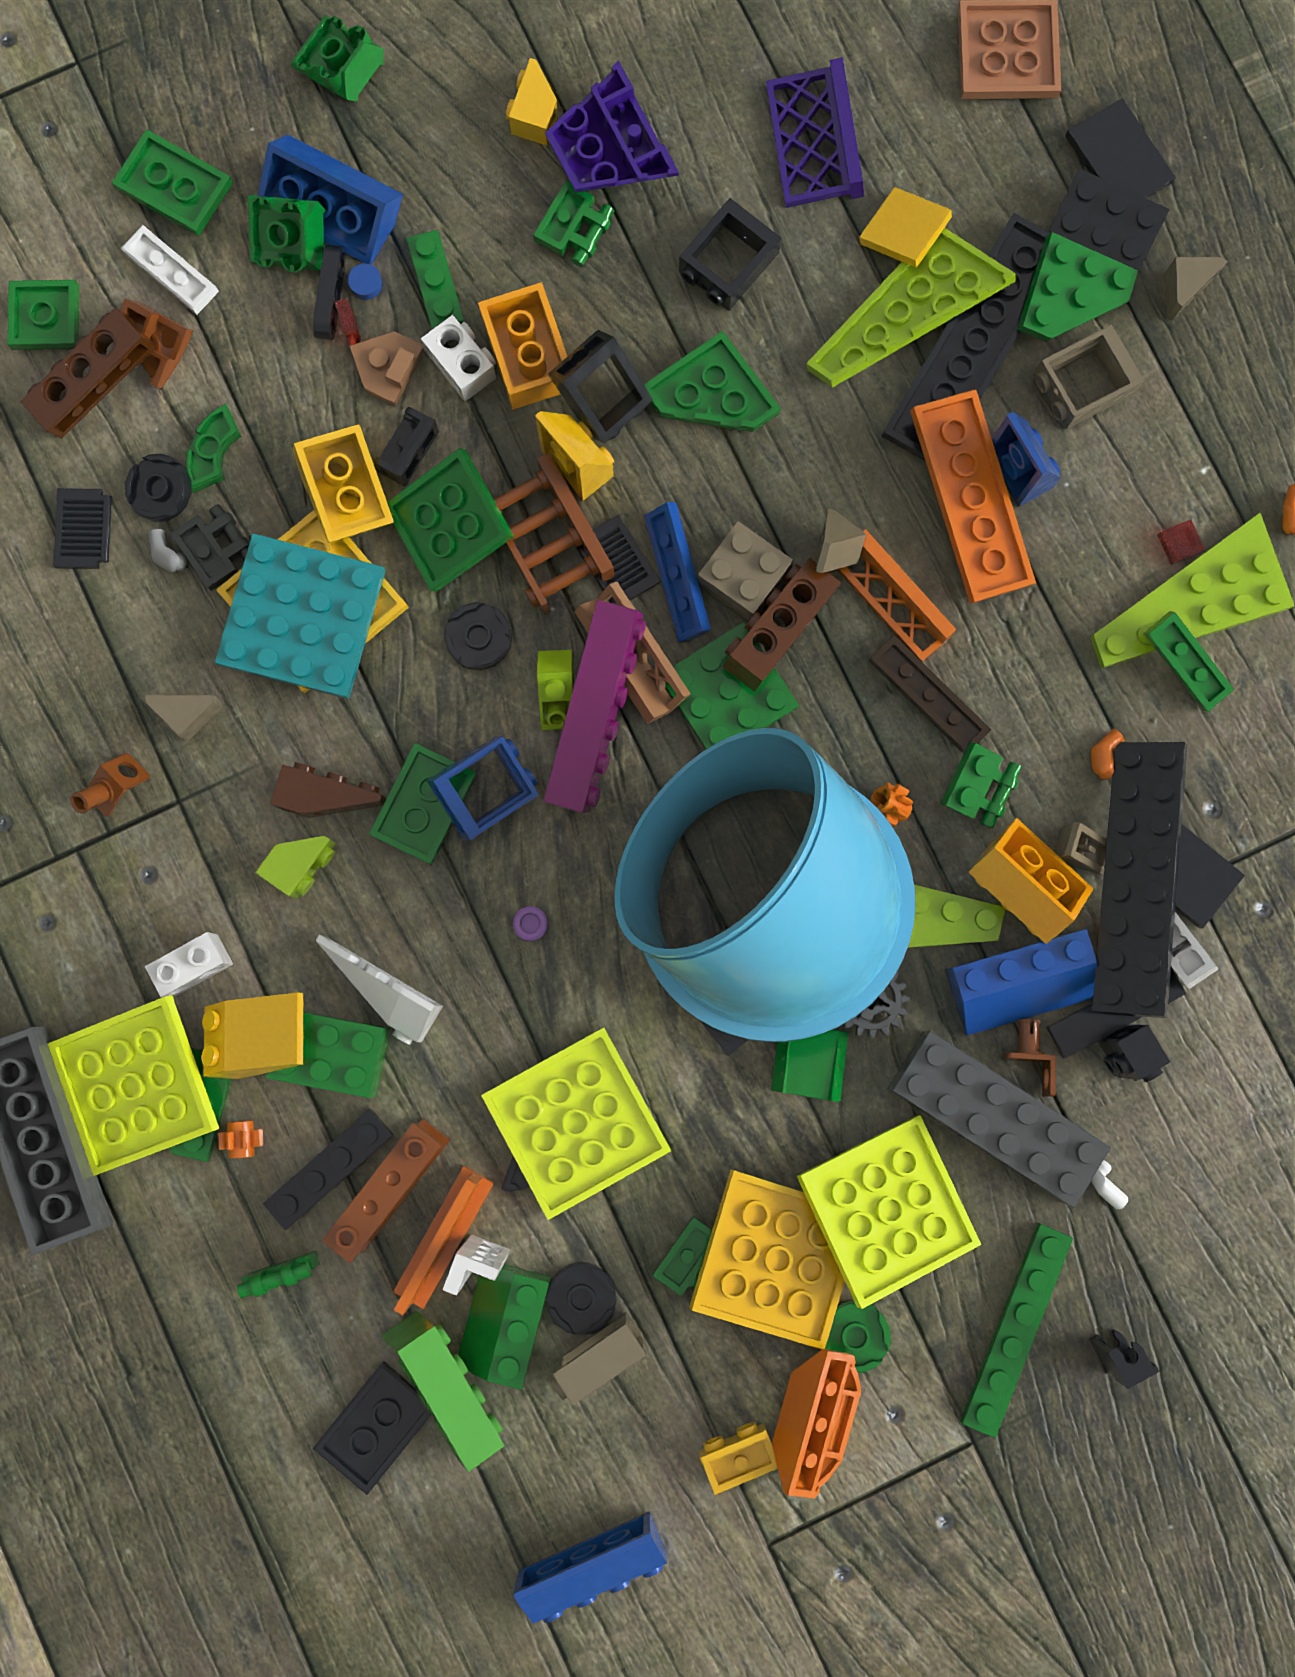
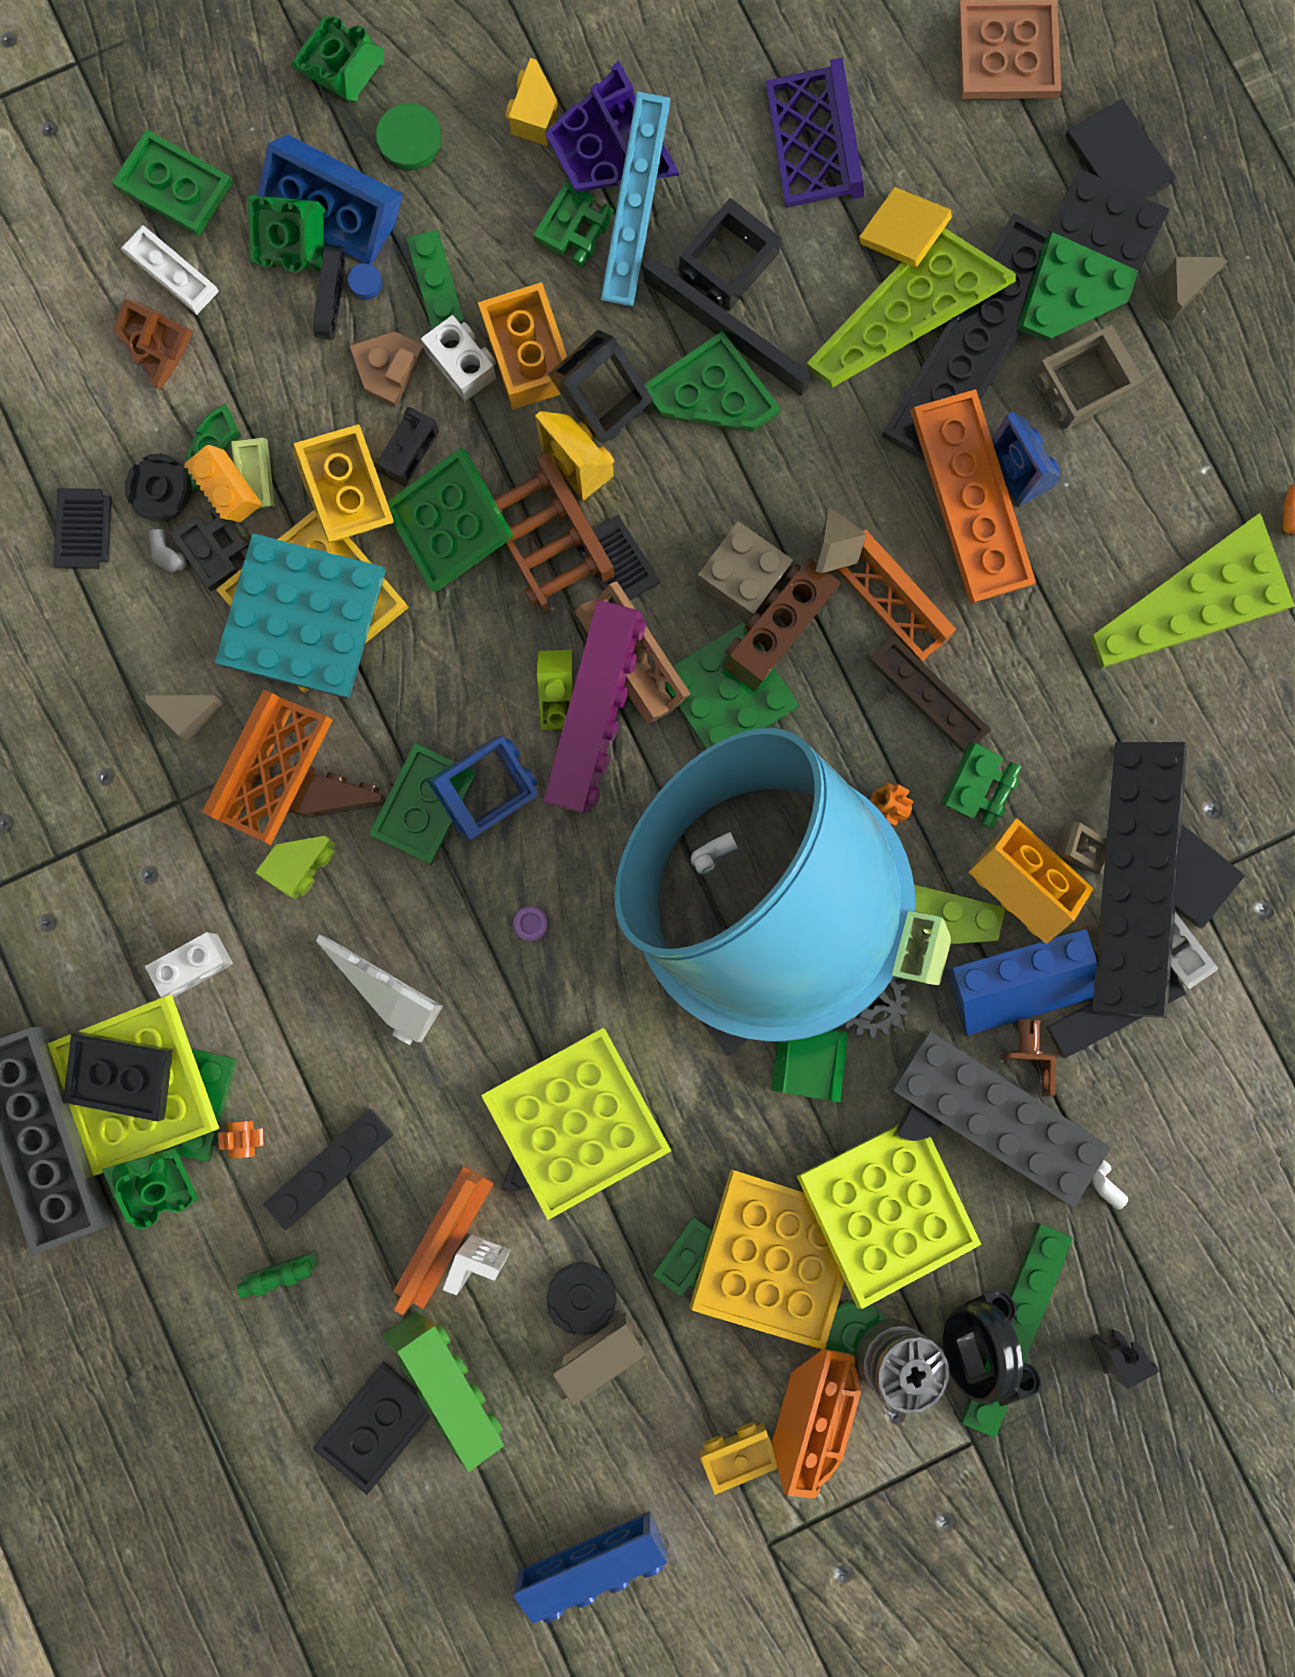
(43, 314): green plate -> none
(104, 374): reddish brown brick -> none
(108, 786): dark orange bracket -> none
(118, 1076): none -> black tile
(150, 1187): none -> green slope
(222, 484): none -> light orange brick
(251, 758): none -> orange fence
(252, 1036): yellow slope -> none
(253, 463): none -> yellowish green plate
(339, 1056): green brick -> none
(348, 321): clear red tile -> none
(386, 1190): dark orange fence -> none
(409, 136): none -> green tile
(478, 636): black tile -> none
(504, 1325): green slope -> none
(635, 199): none -> medium azure tile
(677, 572): blue plate -> none
(704, 856): none -> white arm
(718, 319): none -> black tile
(902, 1366): none -> flat silver wheel
(916, 1125): none -> black tile
(927, 951): none -> yellowish green torso
(1009, 1376): none -> black piece
(1102, 754): orange arm -> none
(1134, 1053): black brick -> none
(1181, 542): clear red tile -> none
(1188, 661): green plate -> none

